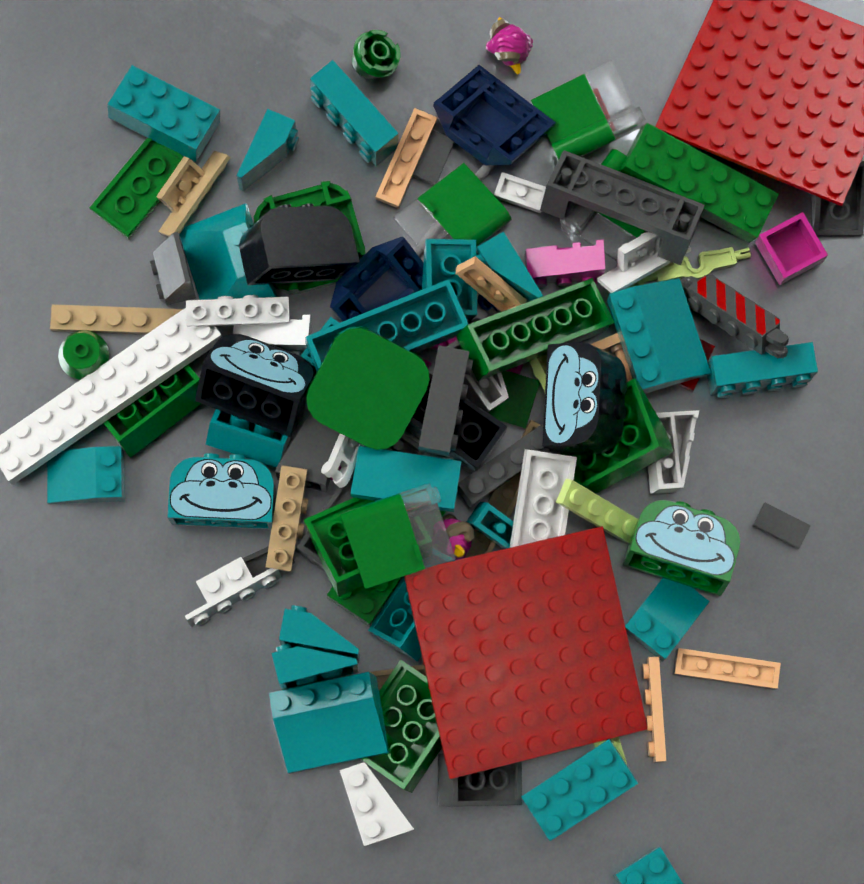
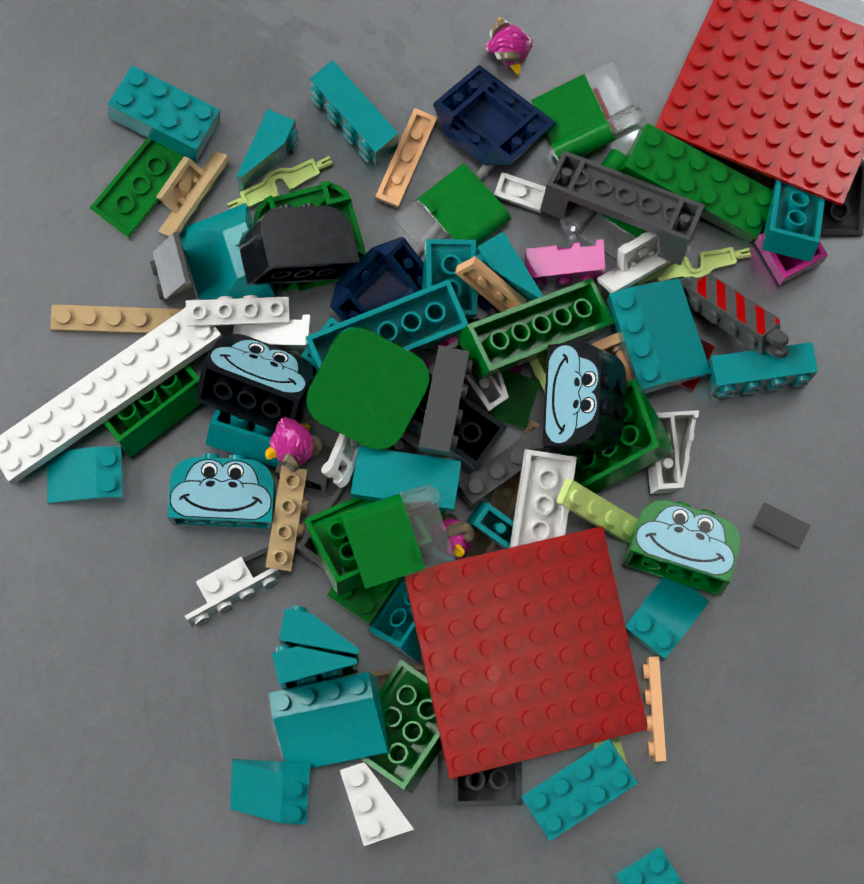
(82, 353): green cone -> none
(271, 790): none -> teal slope
(292, 177): none -> yellowish green piece
(293, 444): none -> dark pink hair
(375, 55): green cone -> none
(433, 158): dark grey tile -> none
(727, 668): light nougat plate -> none
(793, 222): none -> teal slope

